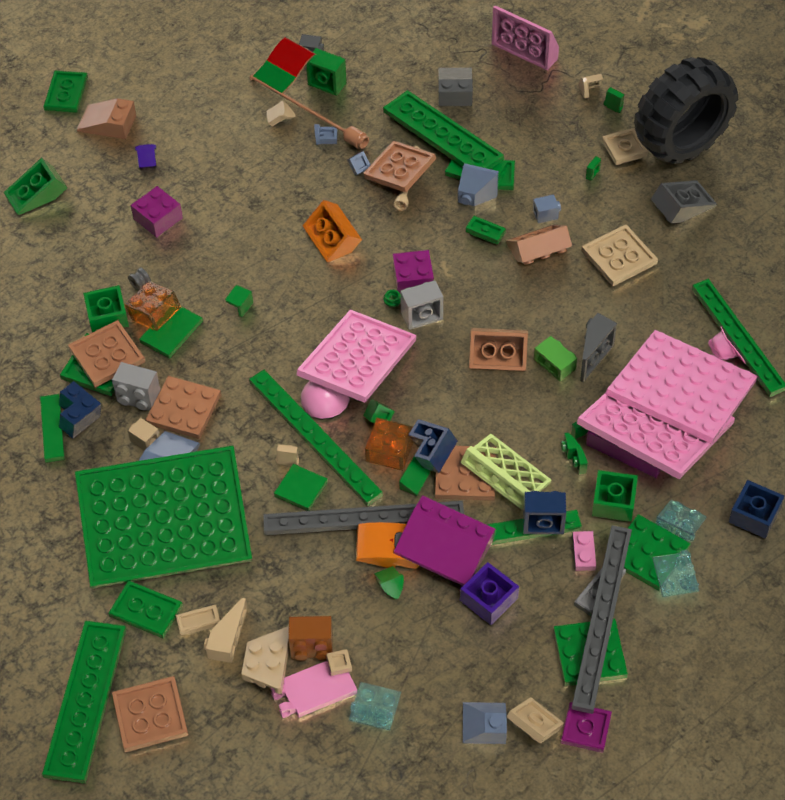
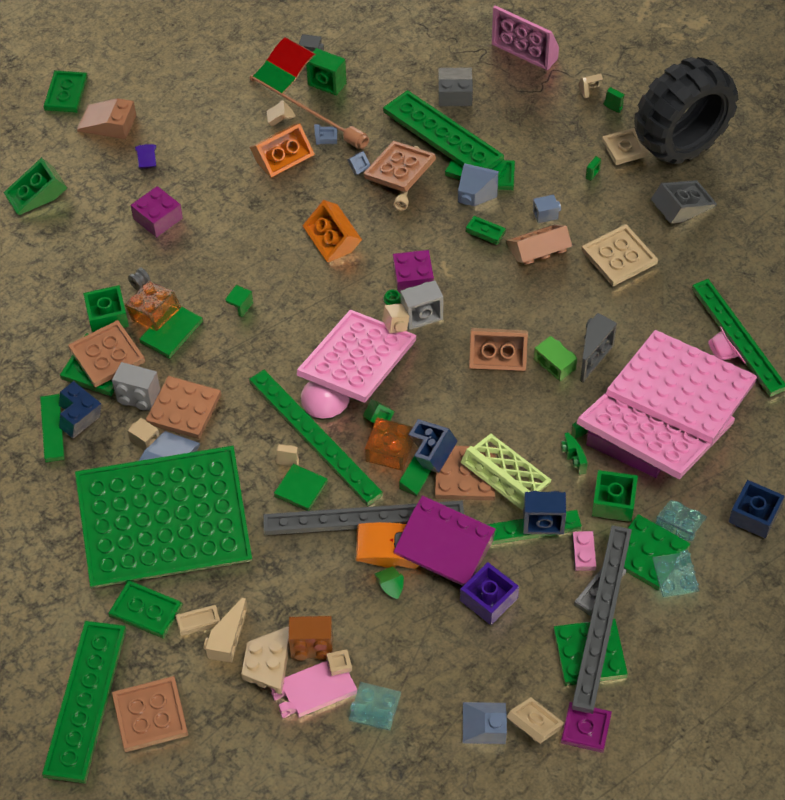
(282, 150): none -> orange slope
(395, 318): none -> tan brick

